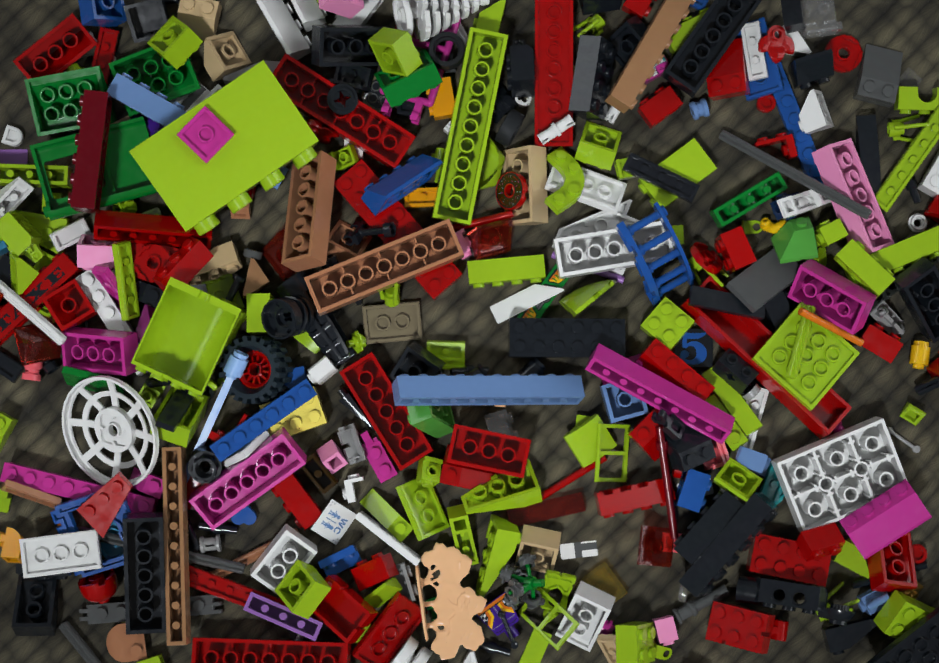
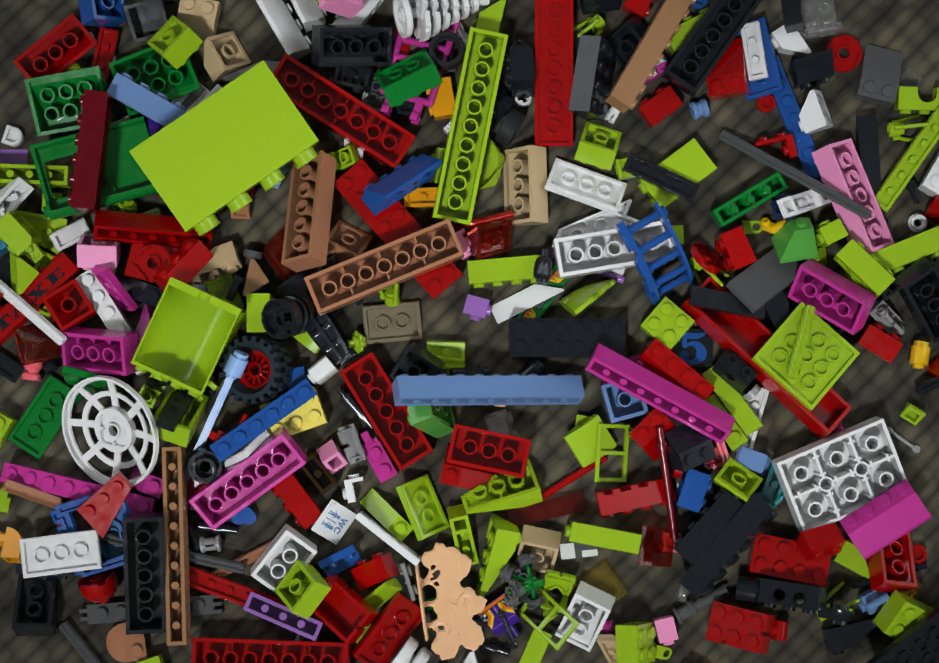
(42, 418): none -> green tile
(125, 280): lime tile -> none
(205, 134): dark pink tile -> none
(322, 133): red plate -> none
(347, 91): black gear -> none
(358, 234): black bar -> none
(395, 51): lime brick -> none
(426, 478): lime brick -> none
(477, 308): none -> medium lavender brick
(503, 189): tile -> none
(543, 268): none -> black plant
(556, 129): white pin -> none
(573, 181): lime plate -> none
(603, 537): none -> lime brick
(671, 424): black plate -> none
(776, 46): red plate -> none
(830, 326): orange bar -> none

